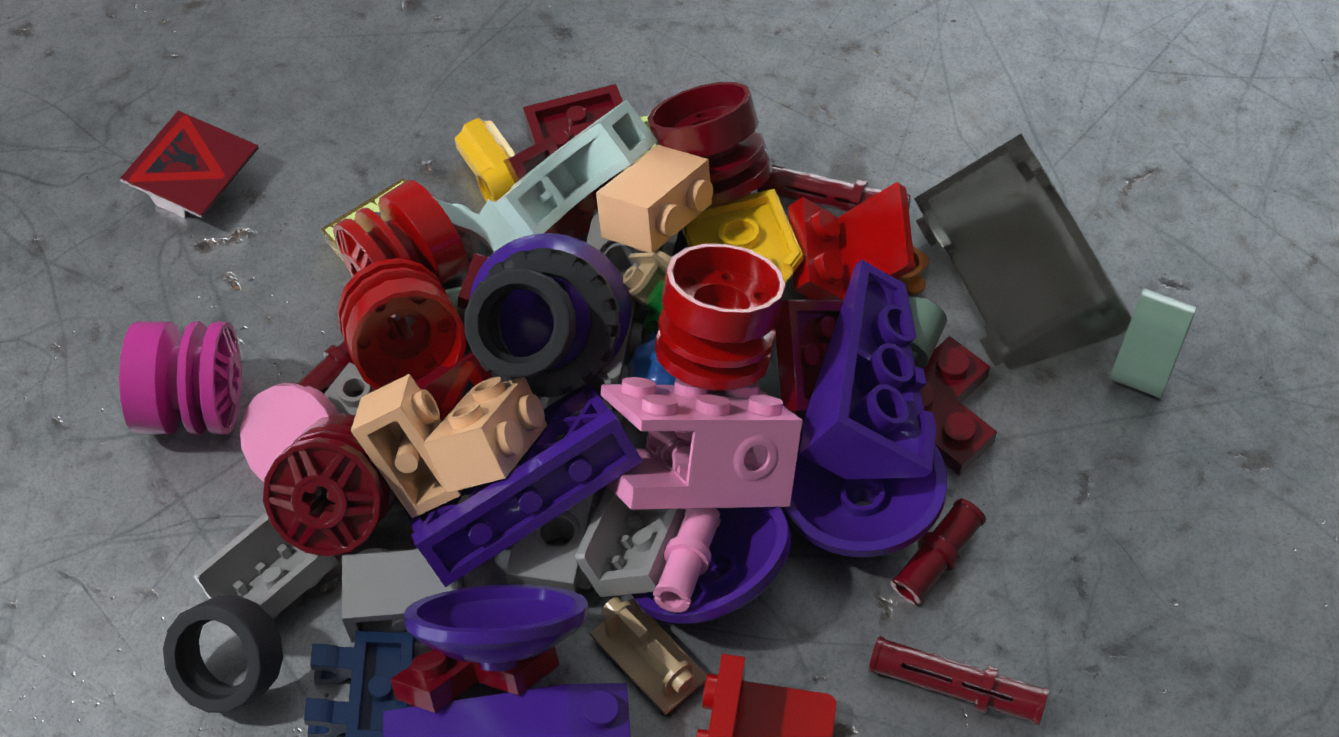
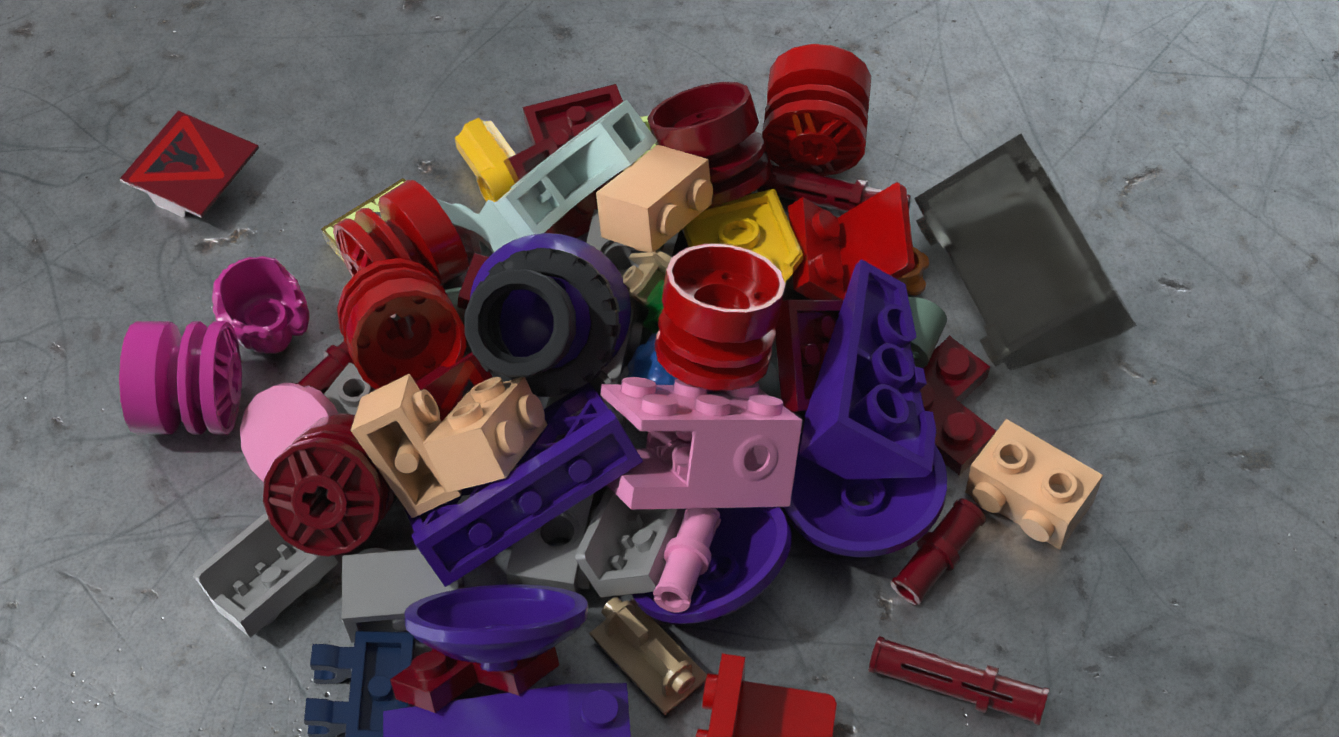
(188, 671): black tyre -> none
(261, 304): none -> dark pink hair
(817, 109): none -> red wheel
(1032, 484): none -> light nougat brick
(1152, 343): sand green beam -> none

